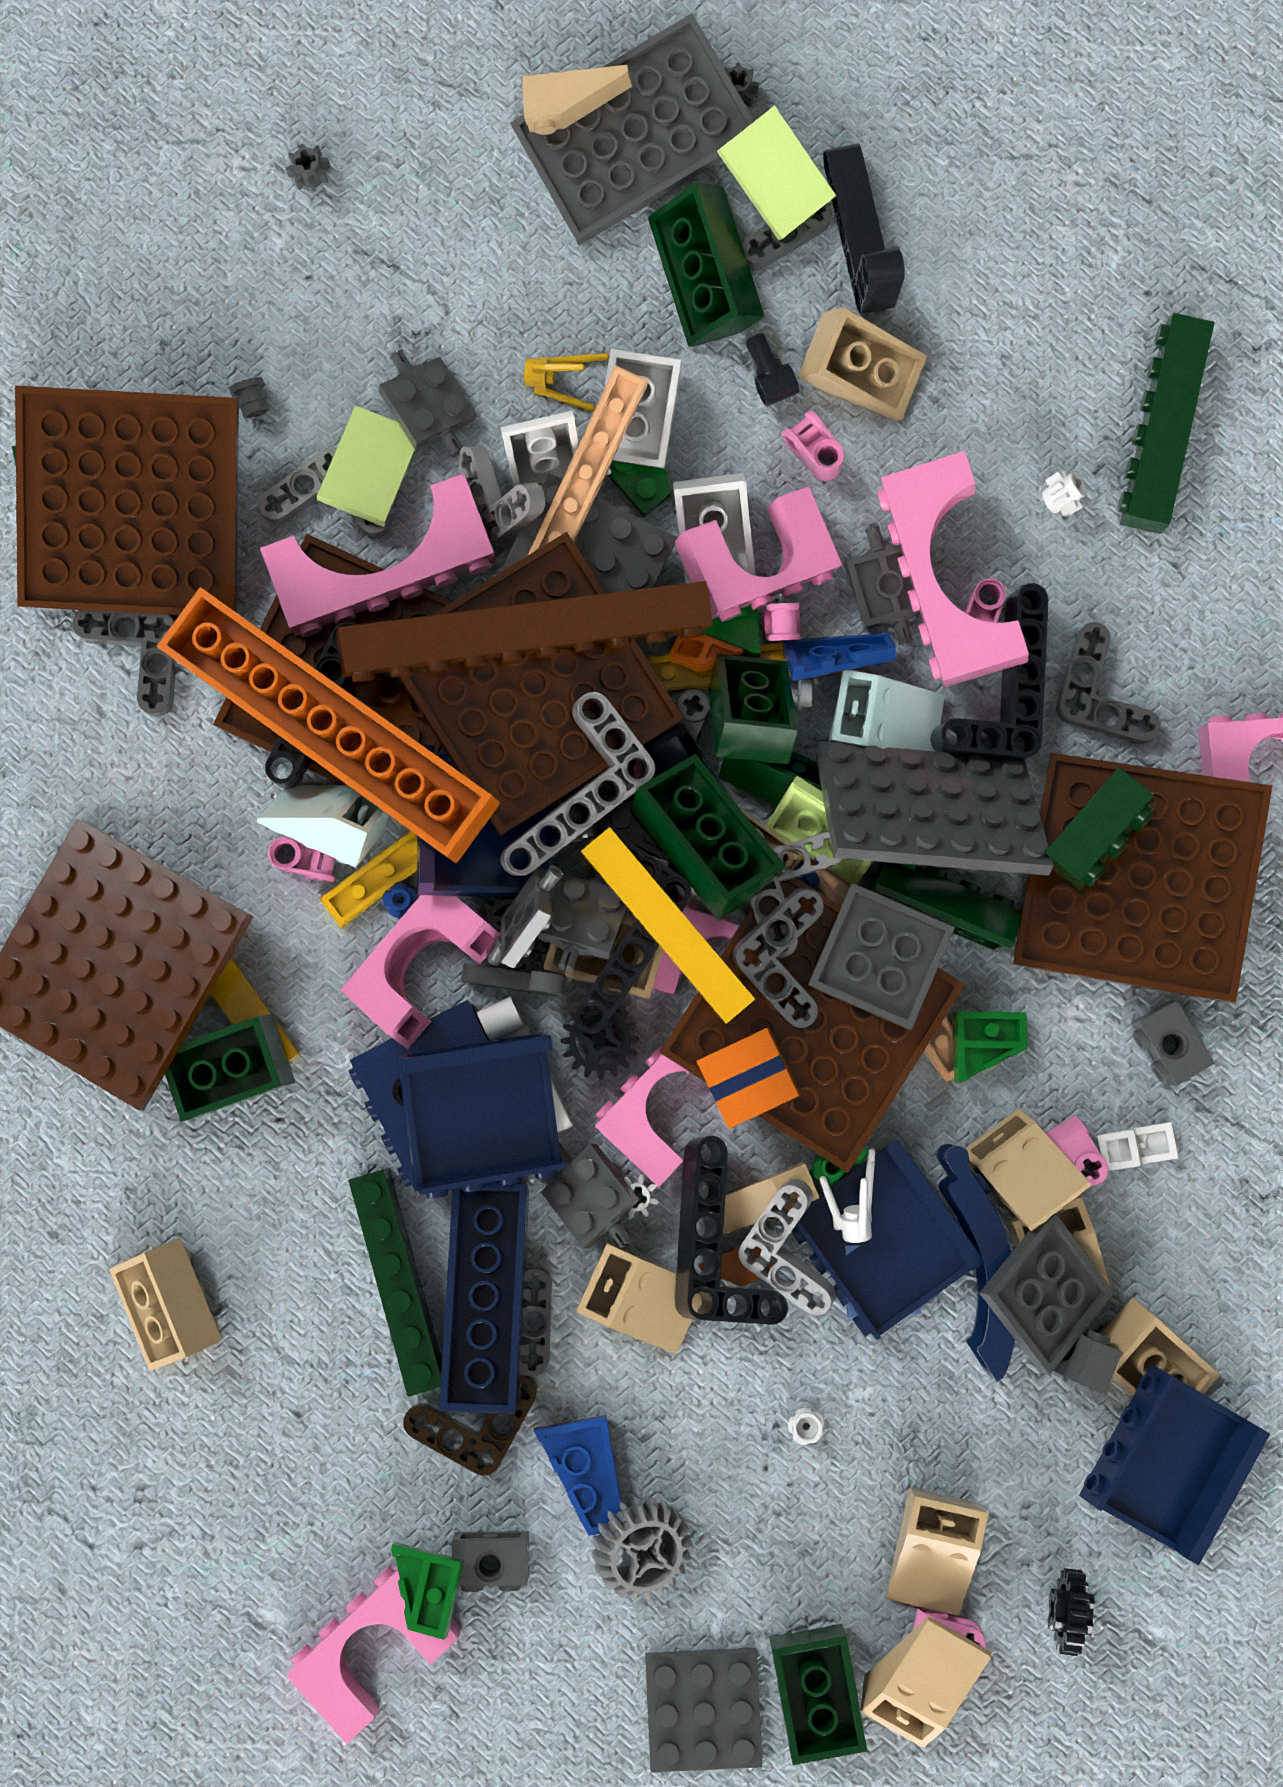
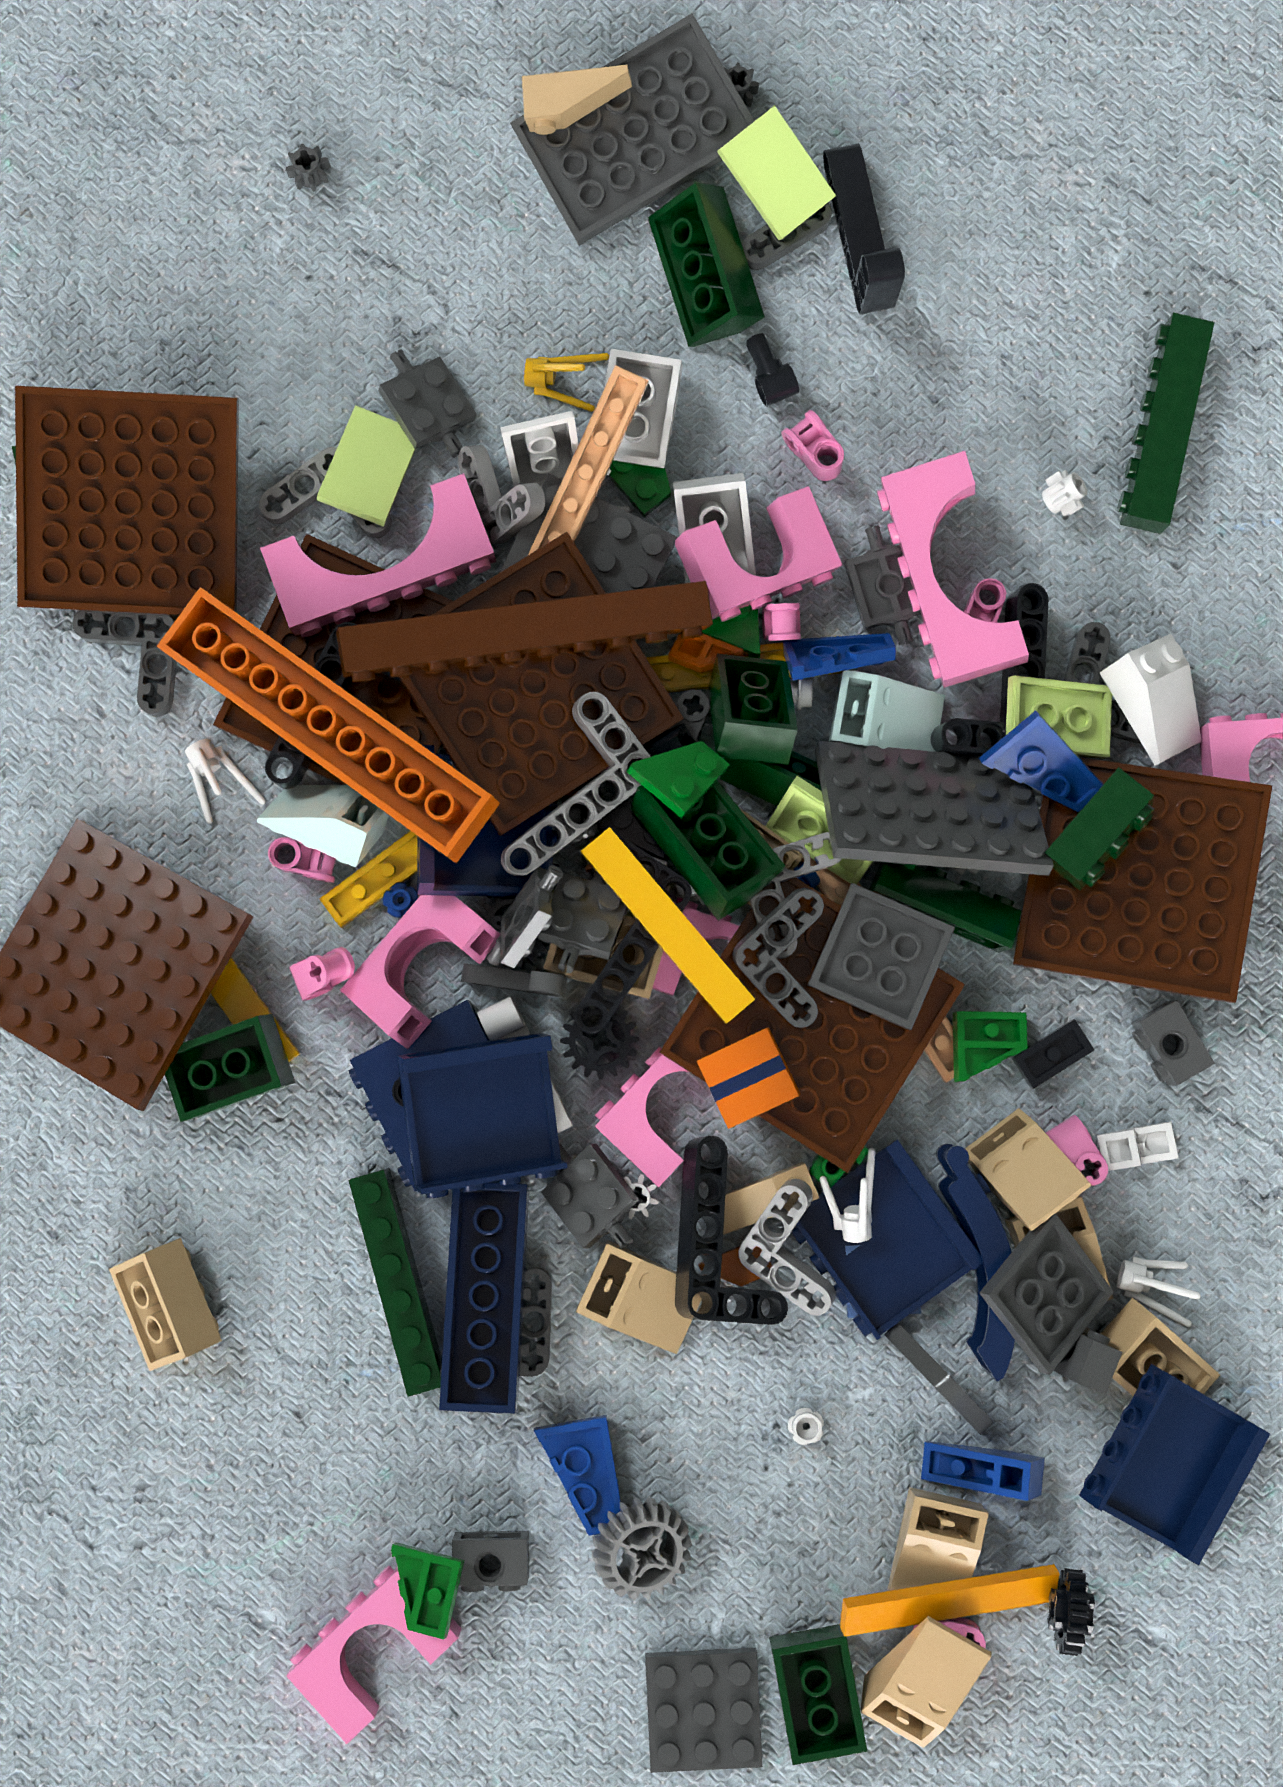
(205, 760): none -> white plant
(251, 397): dark grey piece -> none
(321, 973): none -> bright pink piece
(484, 1439): dark brown beam -> none
(680, 775): none -> green wing
(862, 364): tan slope -> none
(939, 1378): none -> dark grey beam
(948, 1600): none -> light orange tile
(984, 1469): none -> blue slope
(1044, 761): none -> blue wing
(1052, 1054): none -> black plate
(1073, 709): none -> yellowish green tile
(1135, 1278): none -> white plant
(1157, 697): none -> white slope

